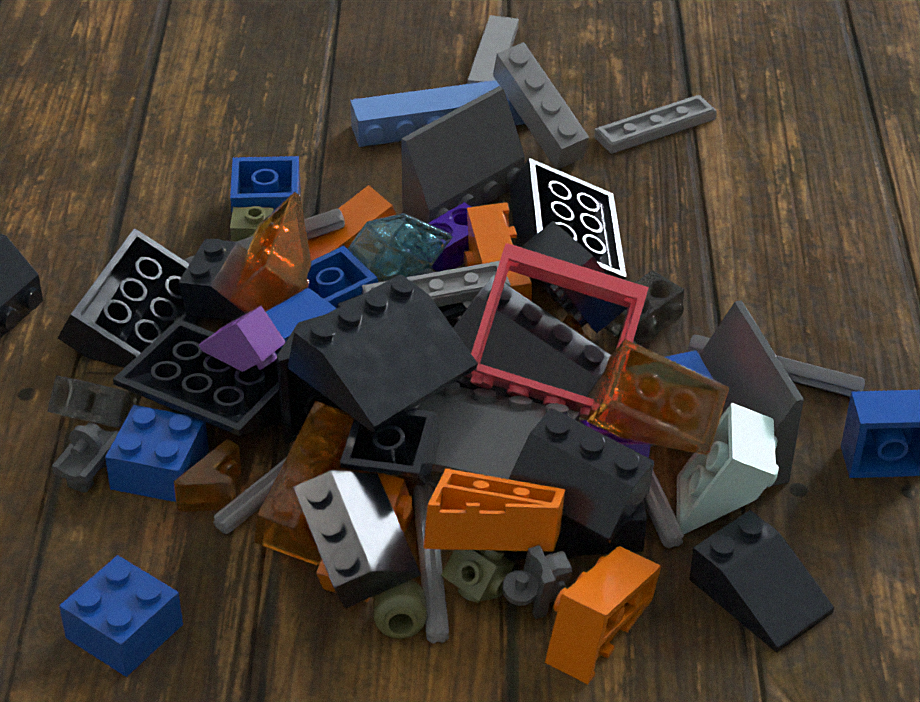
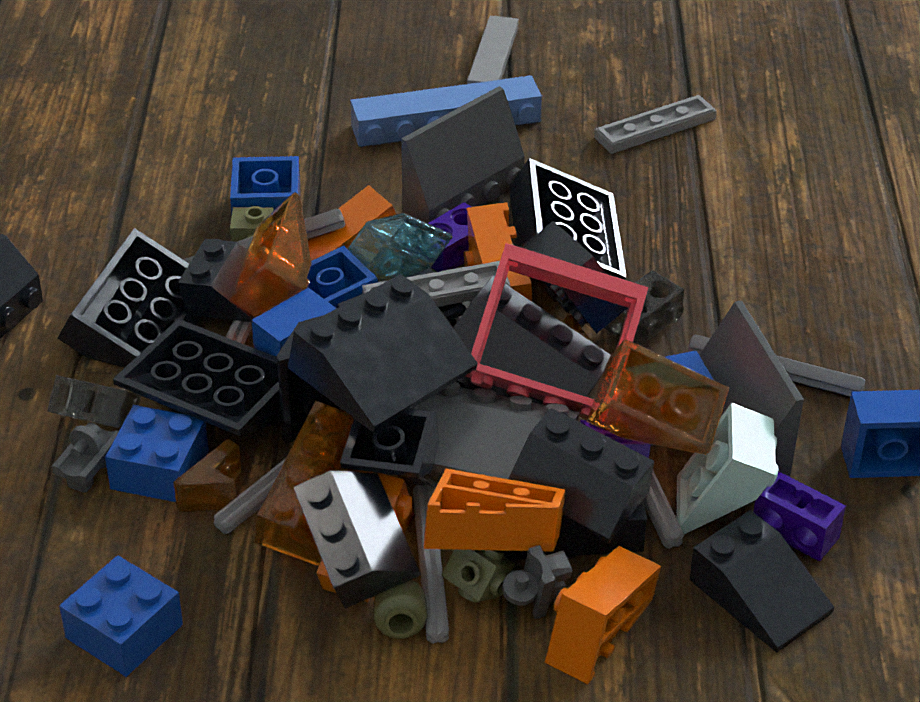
(245, 341): medium lavender slope -> none
(540, 106): light grey brick -> none
(801, 515): none -> dark purple brick

